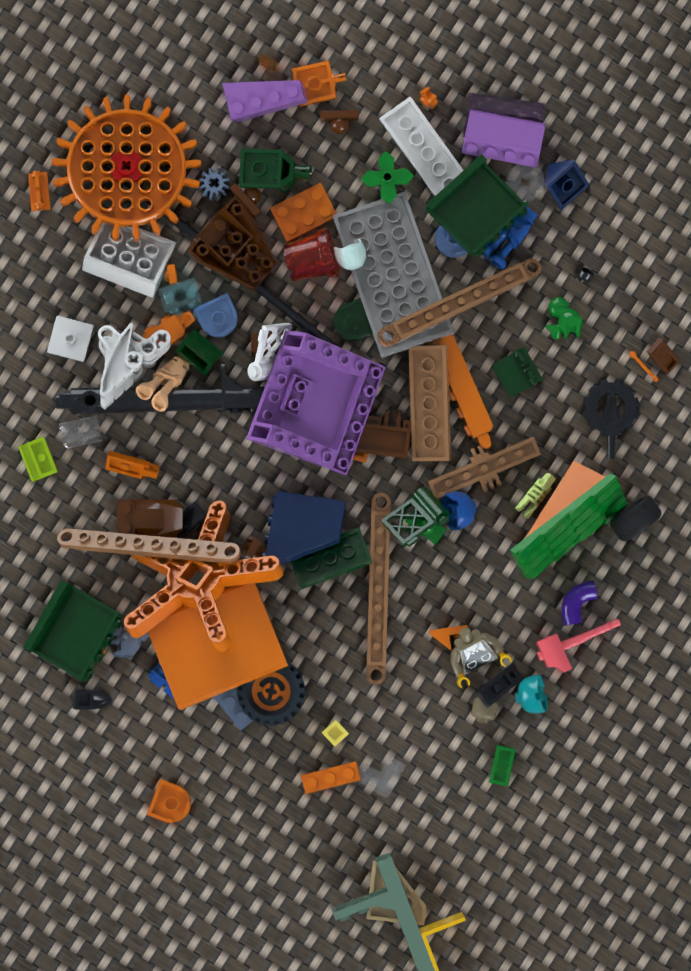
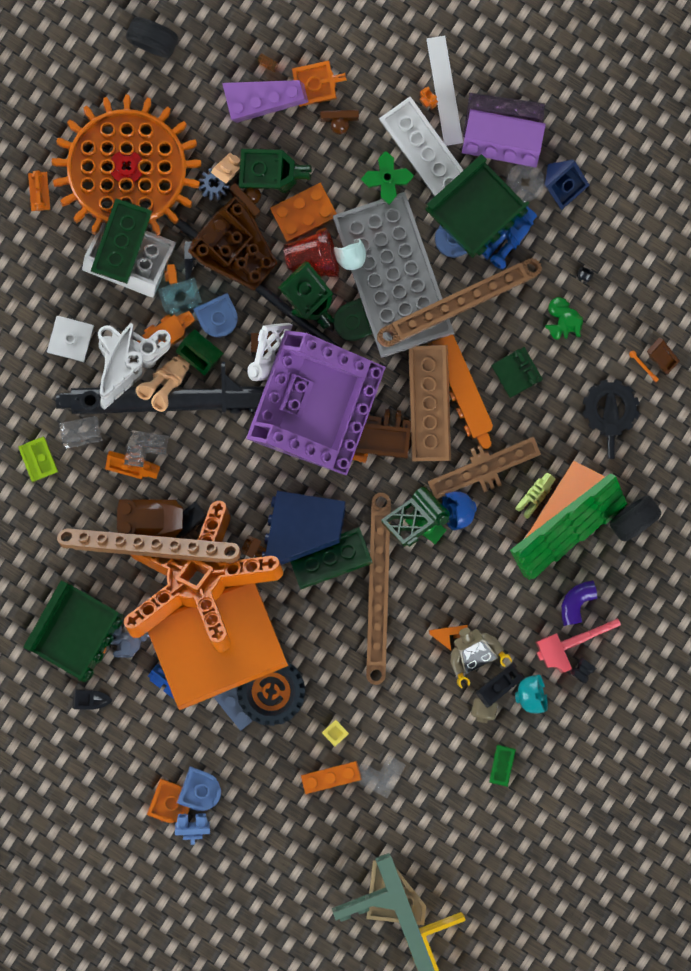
(121, 241): none -> dark green plate
(143, 443): none -> clear plate
(151, 37): none -> black tyre
(189, 260): none -> black plate
(192, 830): none -> medium blue hips
(199, 790): none -> medium blue tile
(227, 168): none -> light nougat plate
(308, 295): none -> dark green plate
(444, 90): none -> white sticker
(583, 670): none -> black wheel

